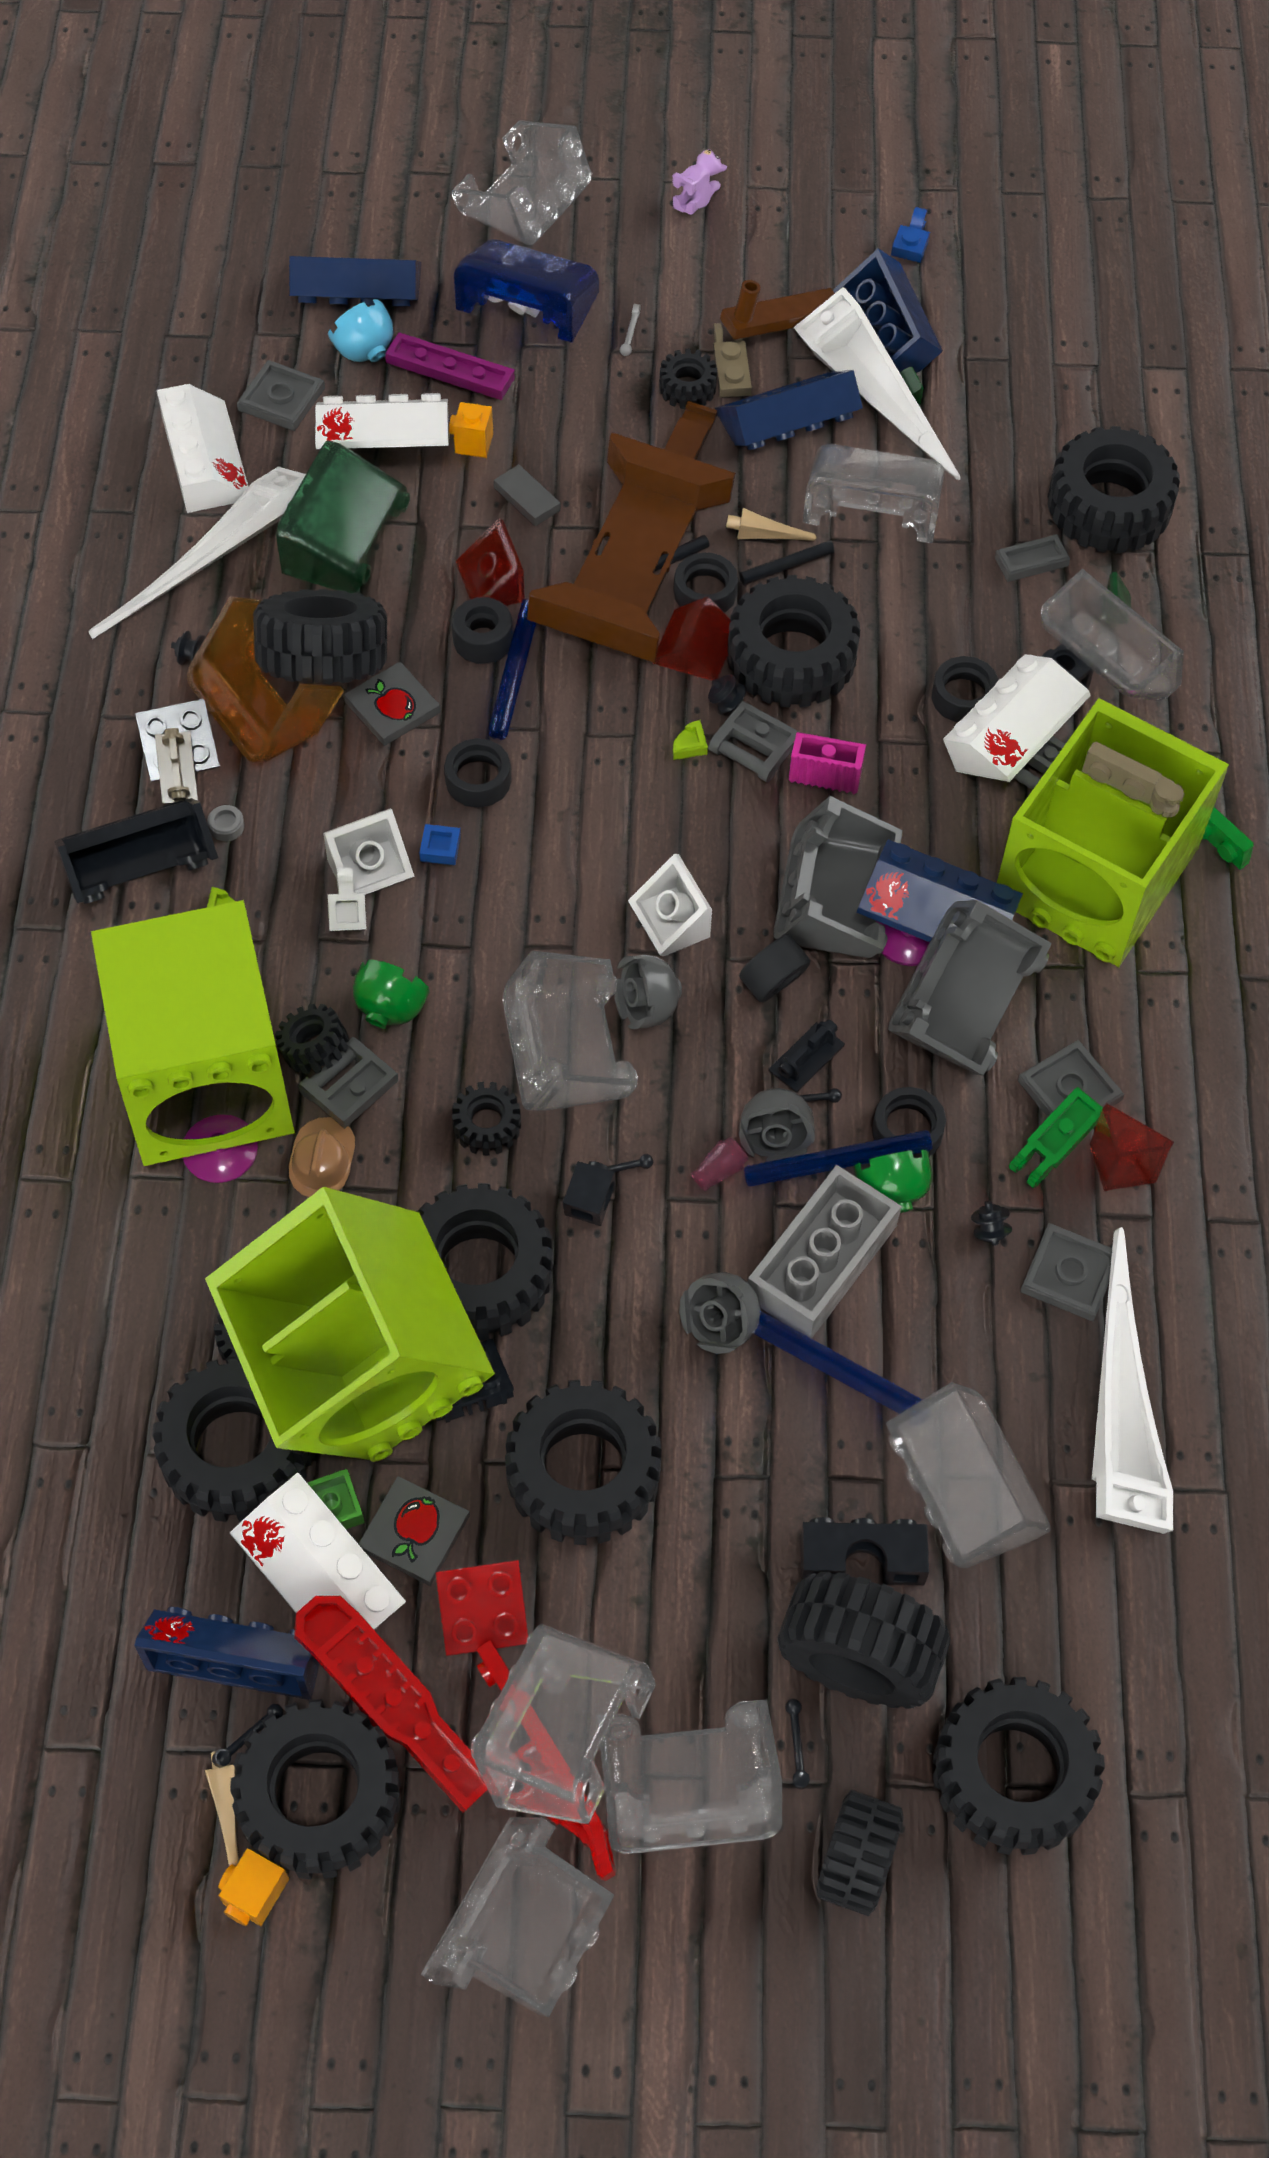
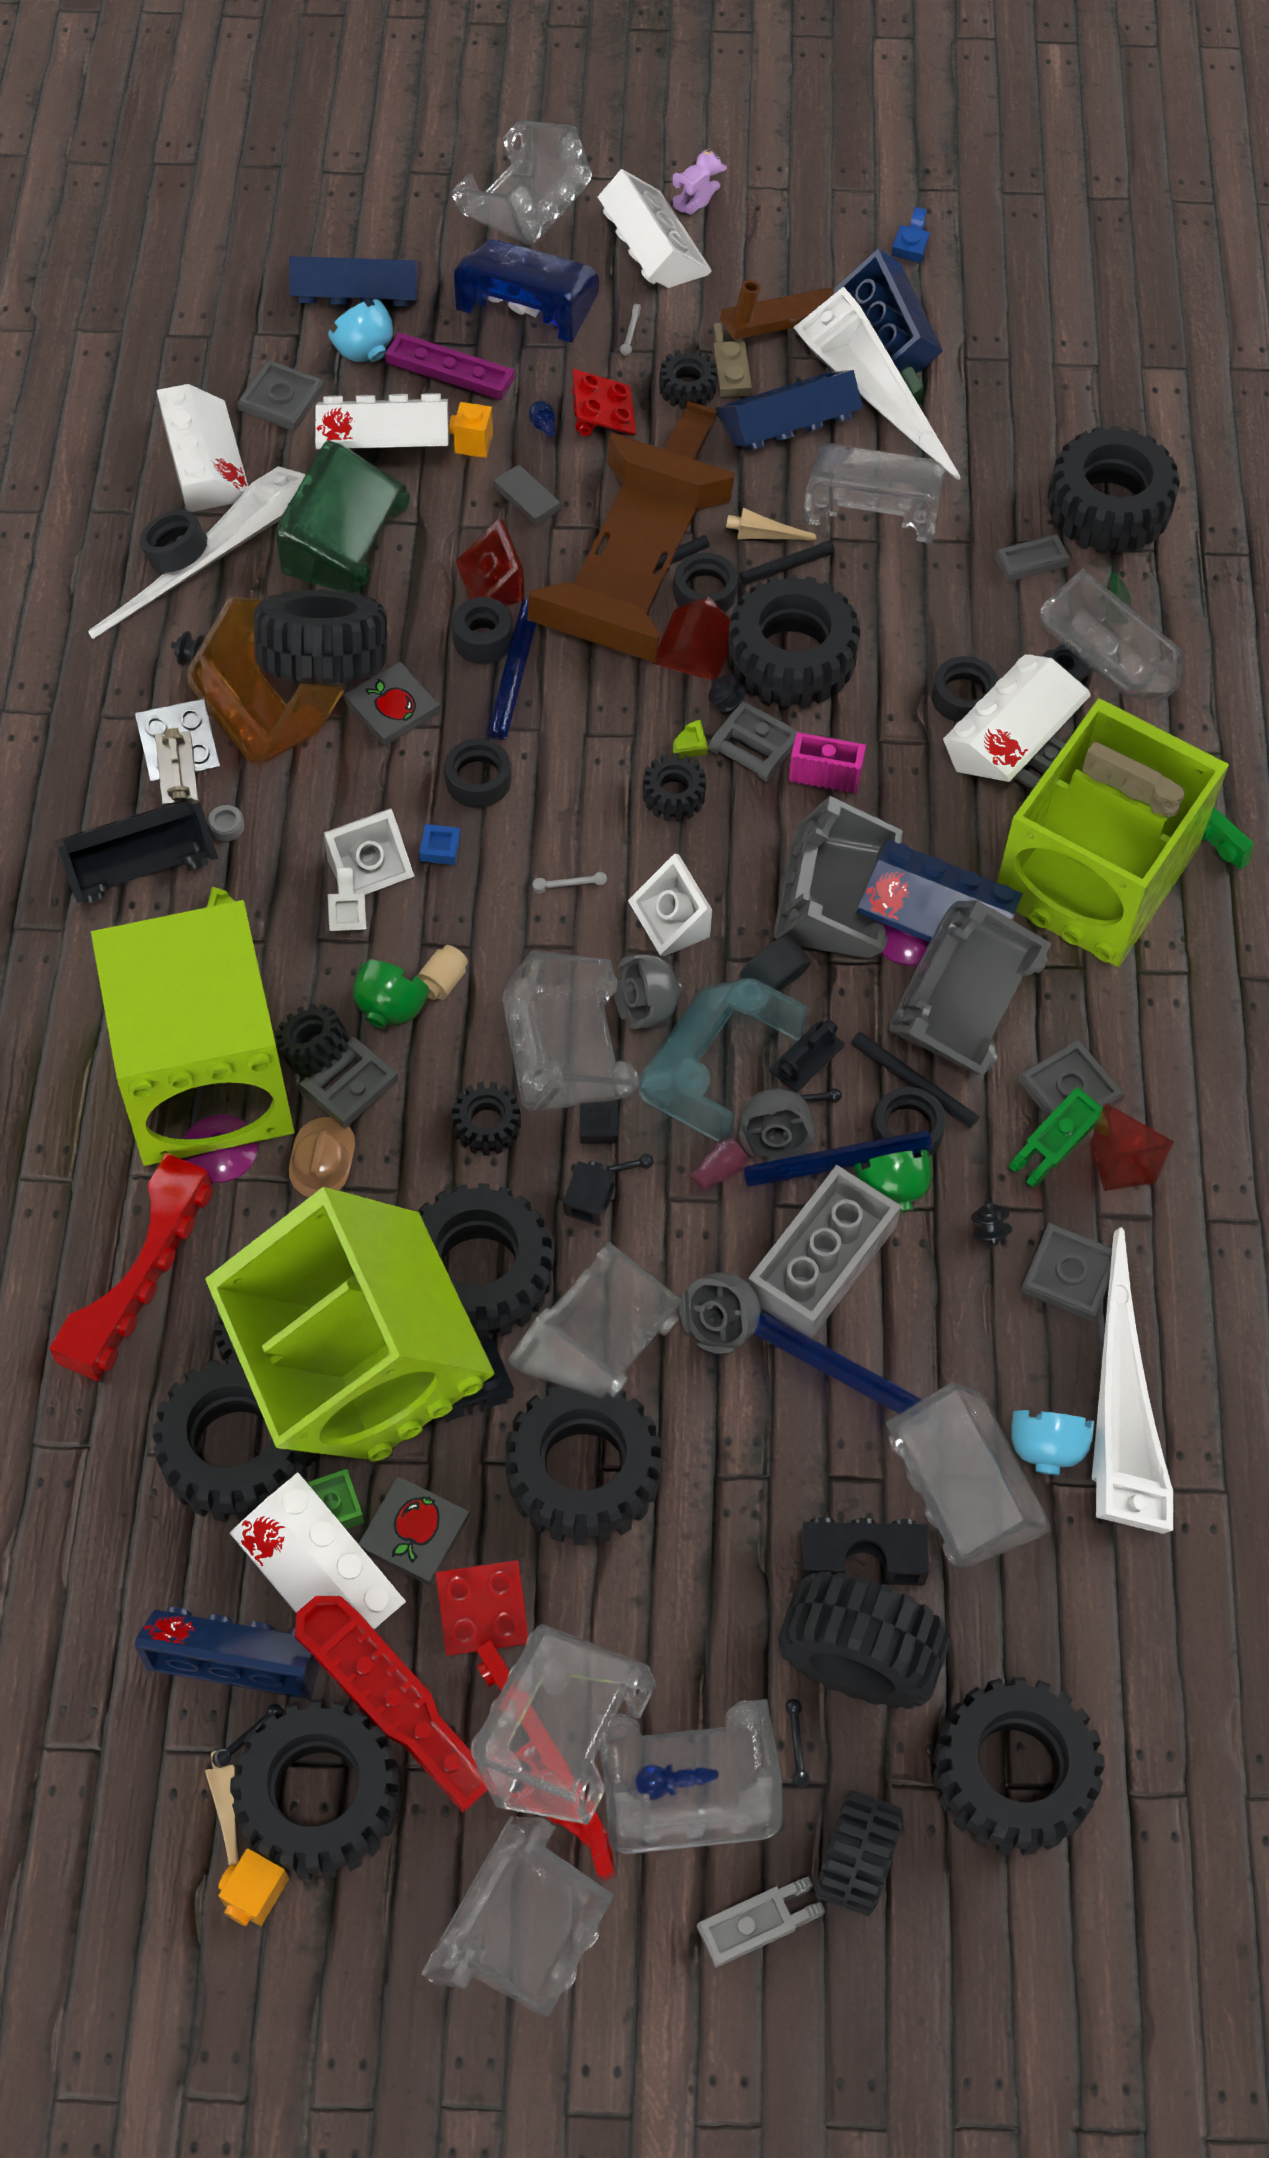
(93, 1334): none -> red arch
(180, 553): none -> black tyre
(443, 971): none -> tan brick
(540, 885): none -> light grey hinge
(543, 417): none -> clear blue bar
(598, 1326): none -> clear windscreen
(599, 1122): none -> black plate
(601, 403): none -> red hinge
(652, 231): none -> white slope
(659, 1781): none -> clear blue bar
(670, 803): none -> black tyre
(674, 1076): none -> clear light blue windscreen
(756, 1922): none -> light grey hinge
(914, 1079): none -> black bar
(1051, 1439): none -> medium azure cylinder

